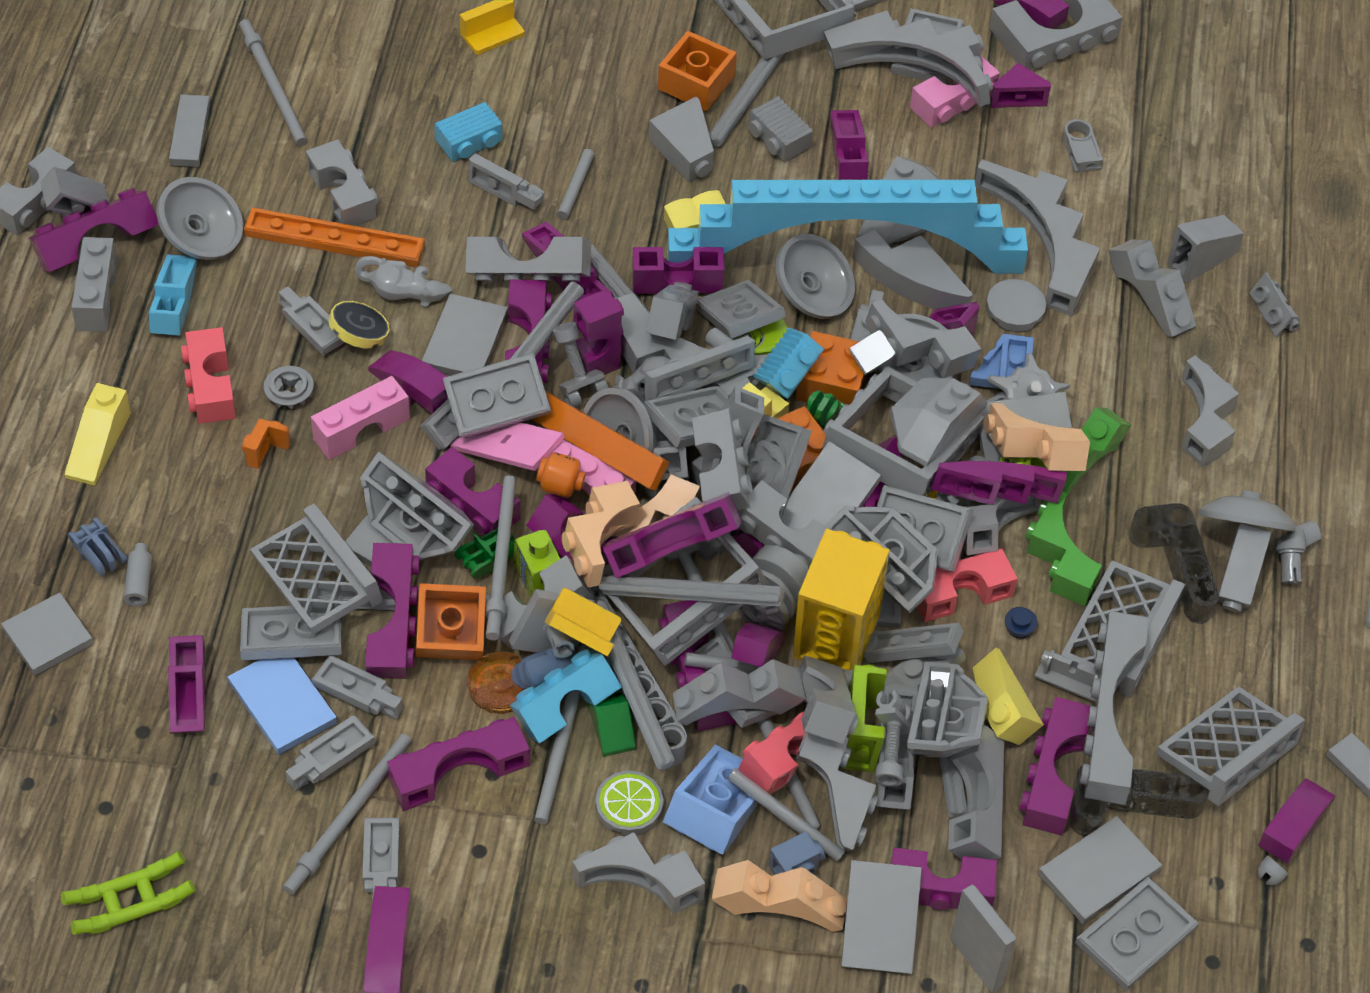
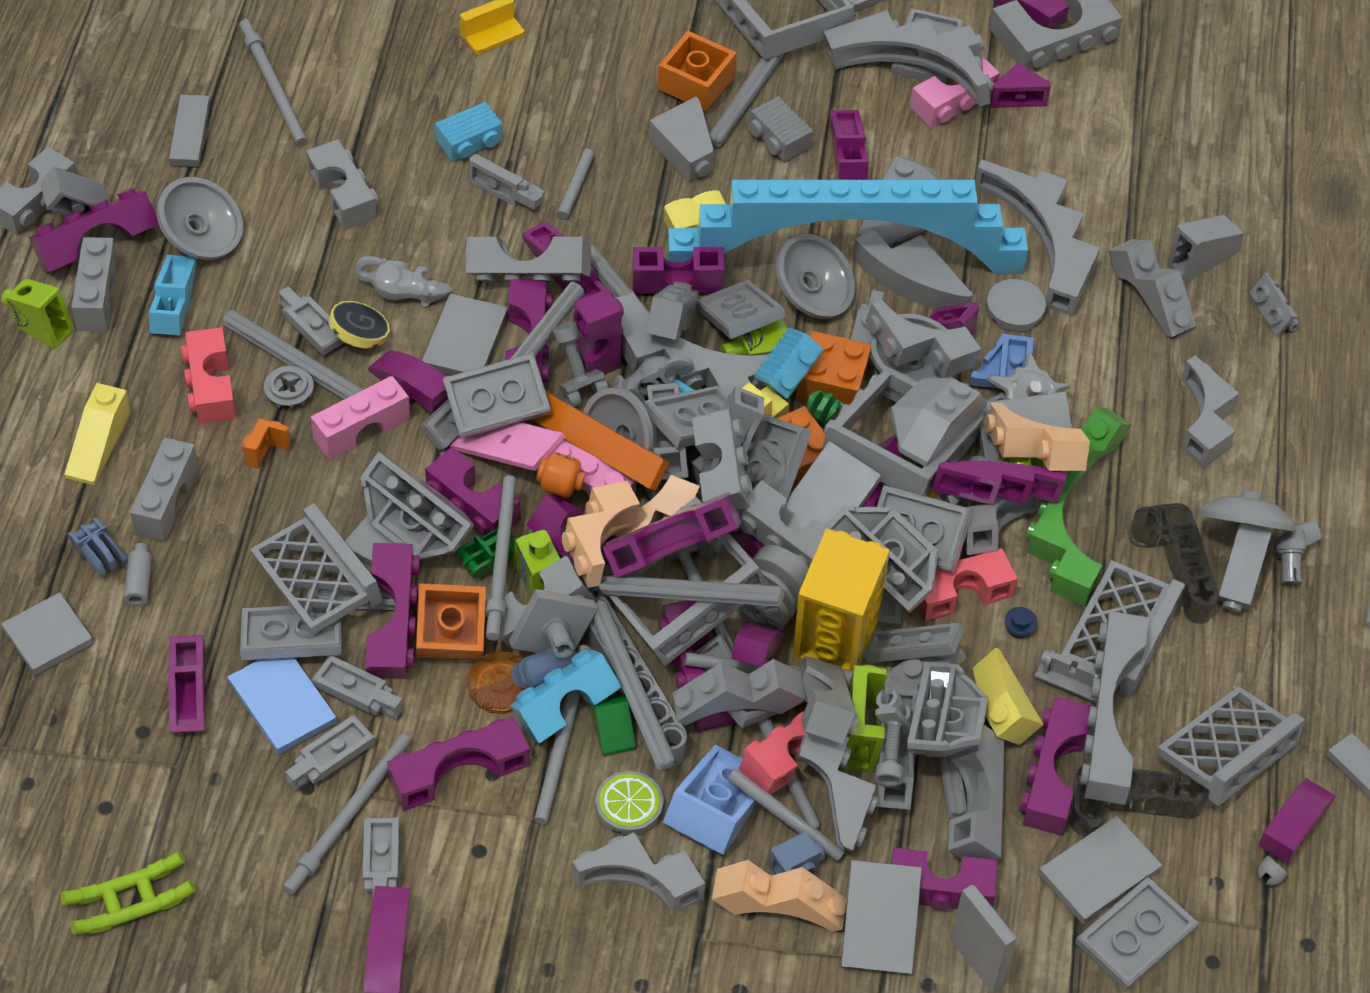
(39, 311): none -> lime torso
(155, 504): none -> light grey arch
(290, 354): none -> light grey axle
(333, 236): orange tile -> none
(583, 621): yellow panel -> none
(721, 361): light grey piece -> none
(873, 352): slope -> none
(1082, 151): light grey piece -> none

